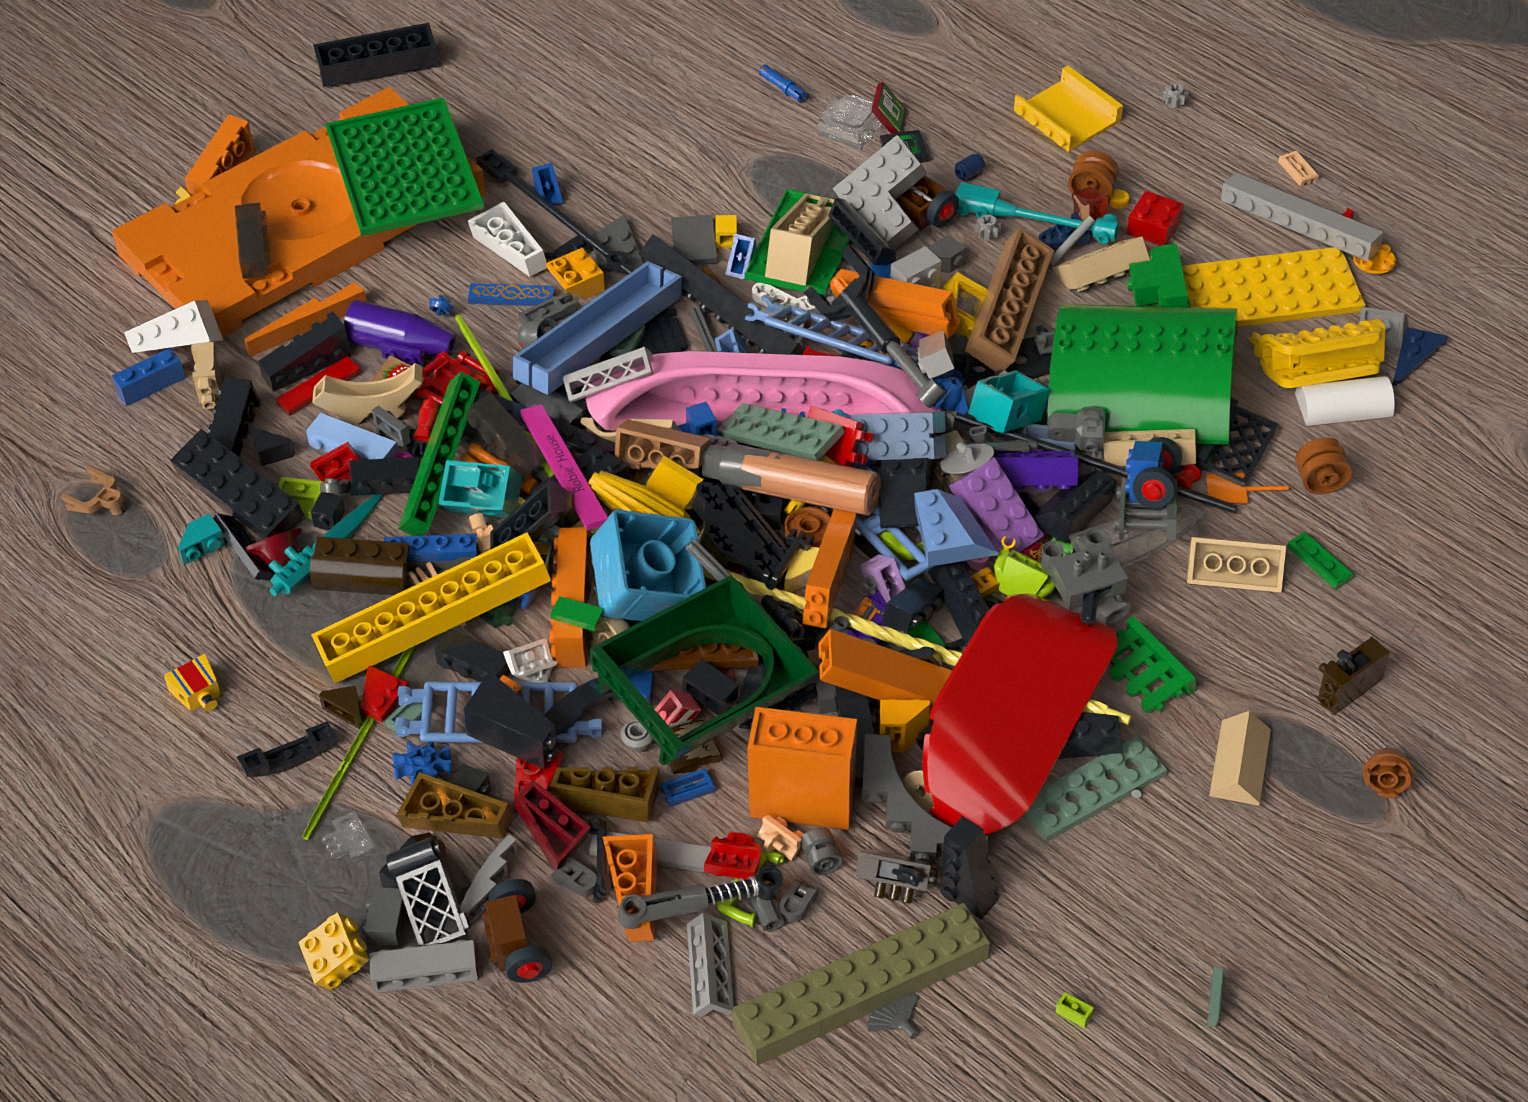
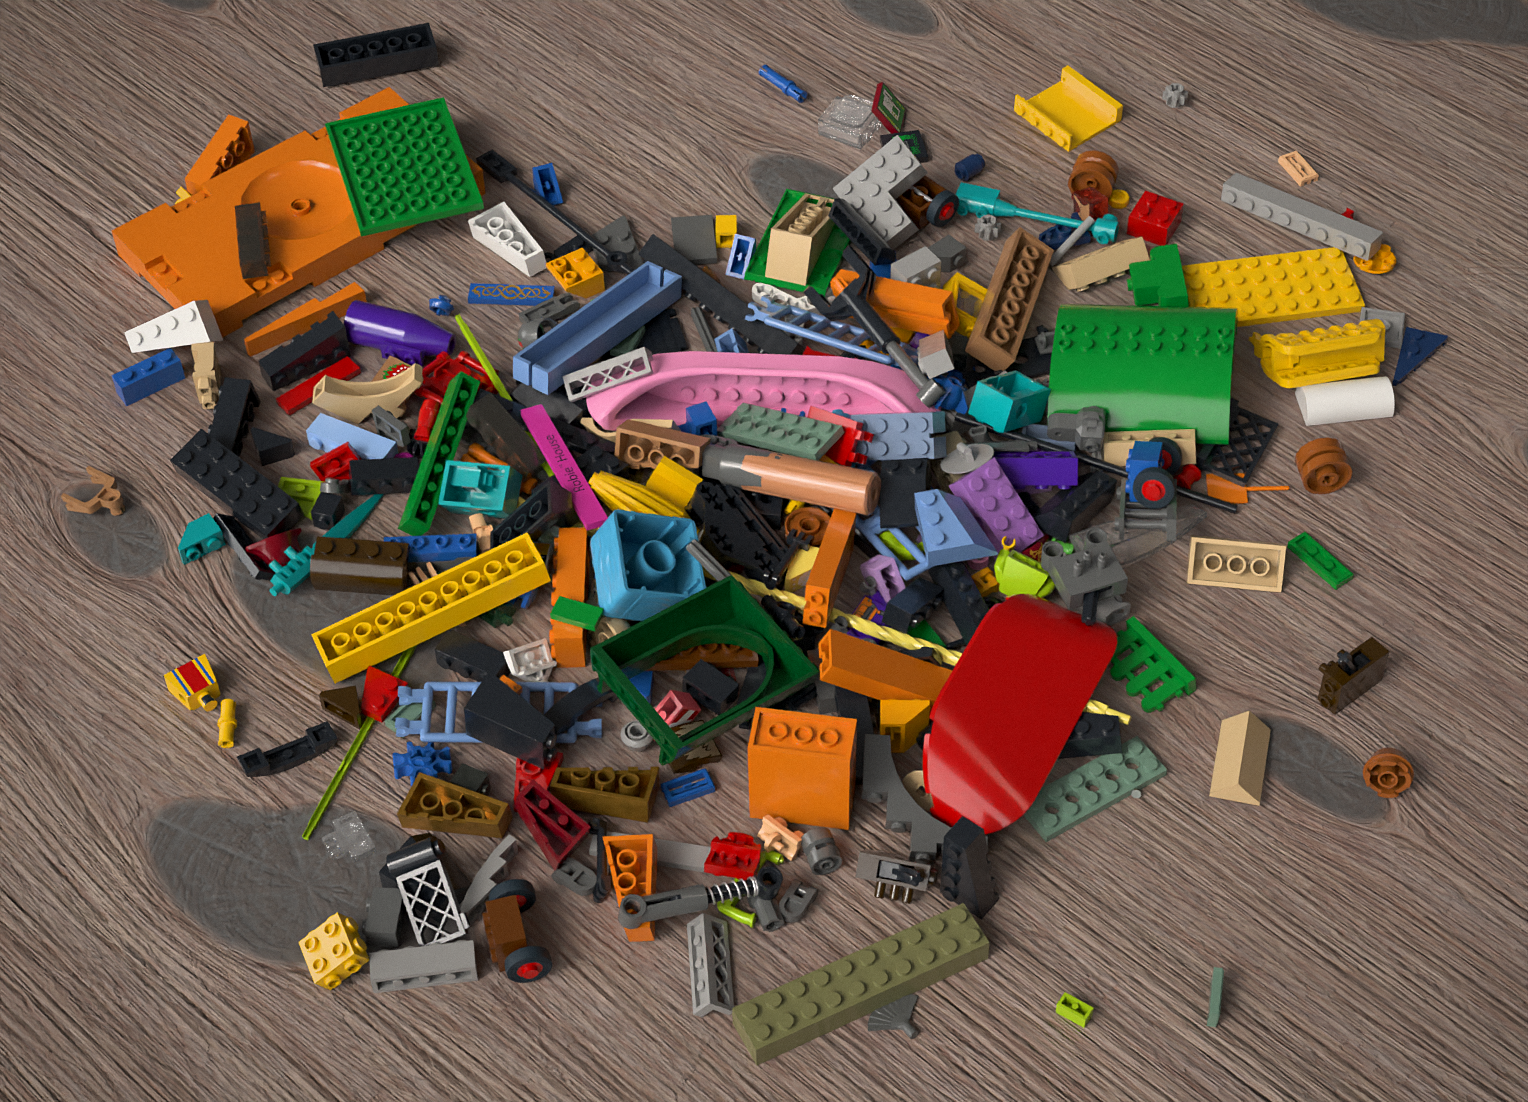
(227, 723): none -> yellow pin

